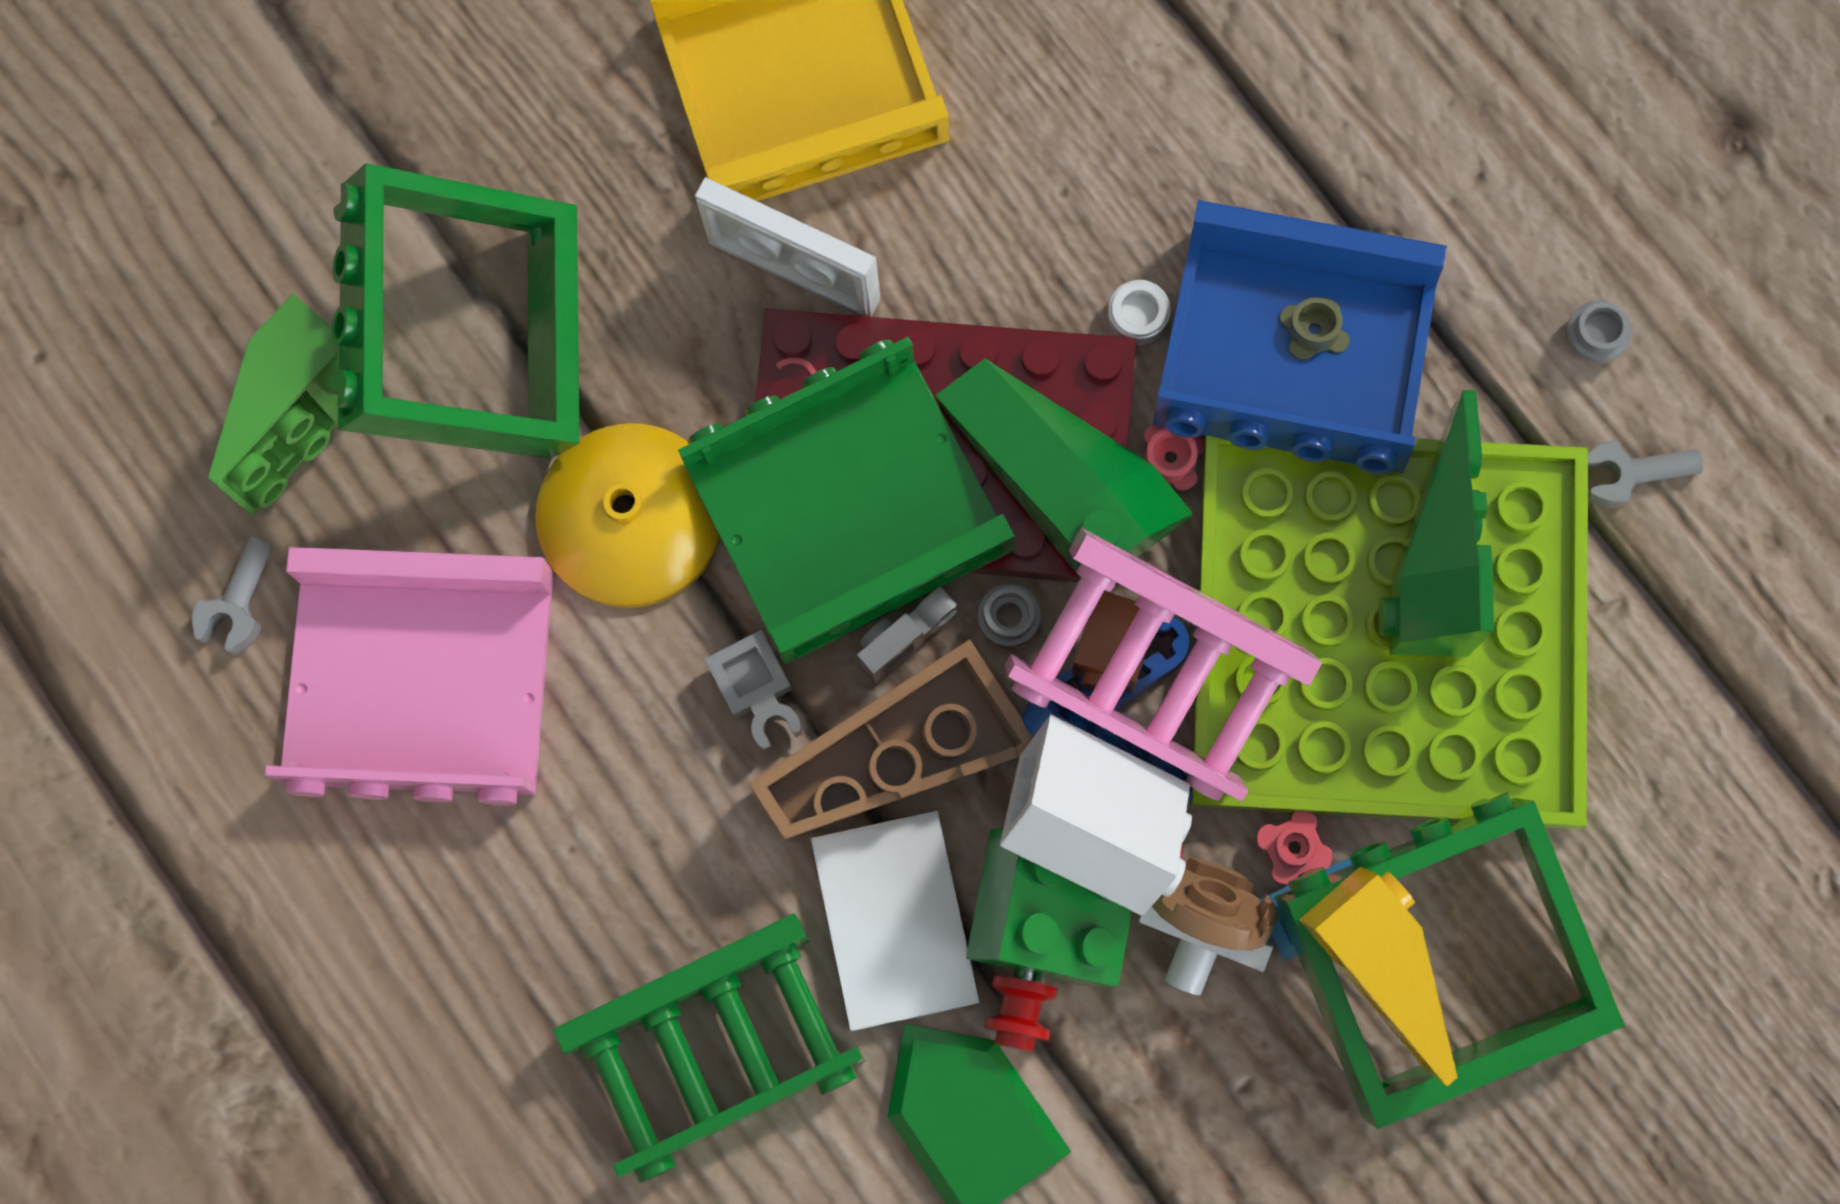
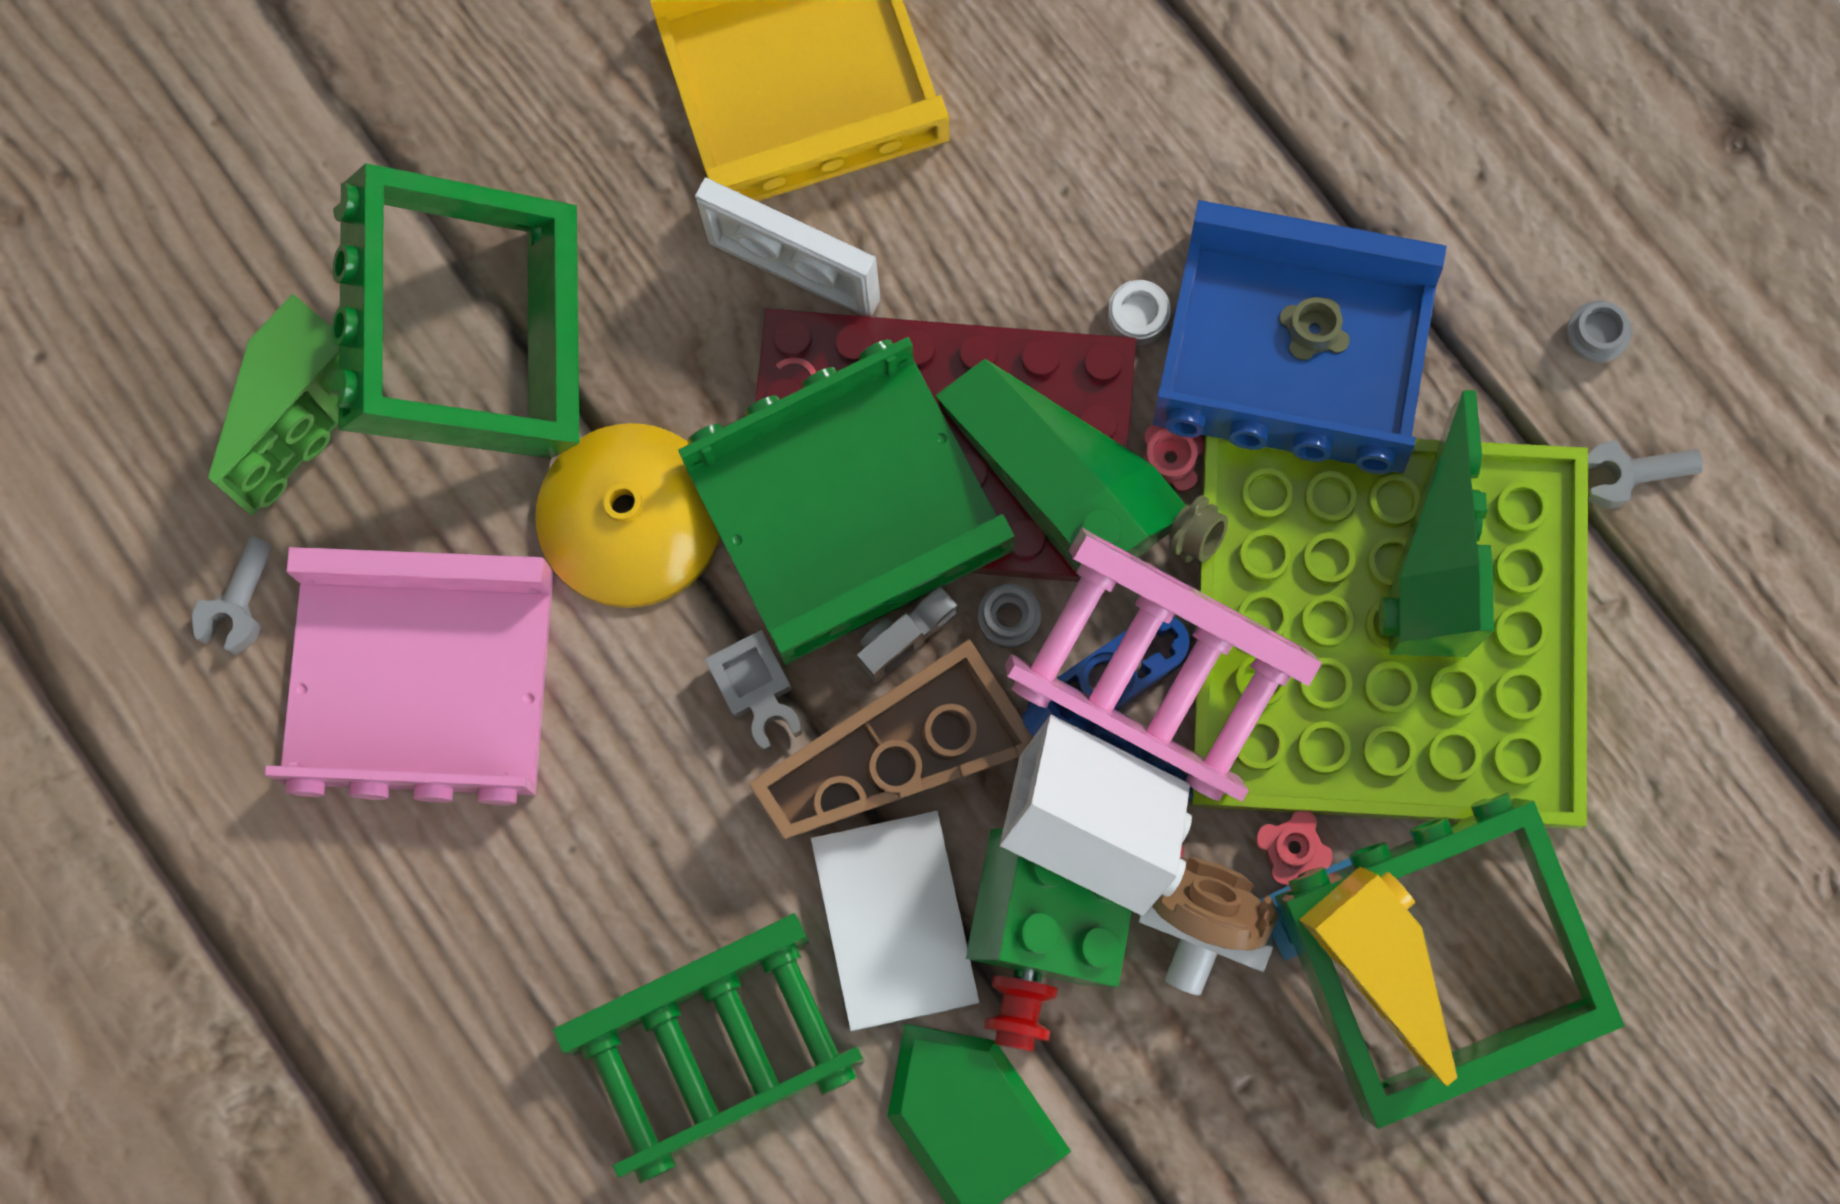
(1102, 637): dark orange brick -> none
(1198, 530): none -> olive plate

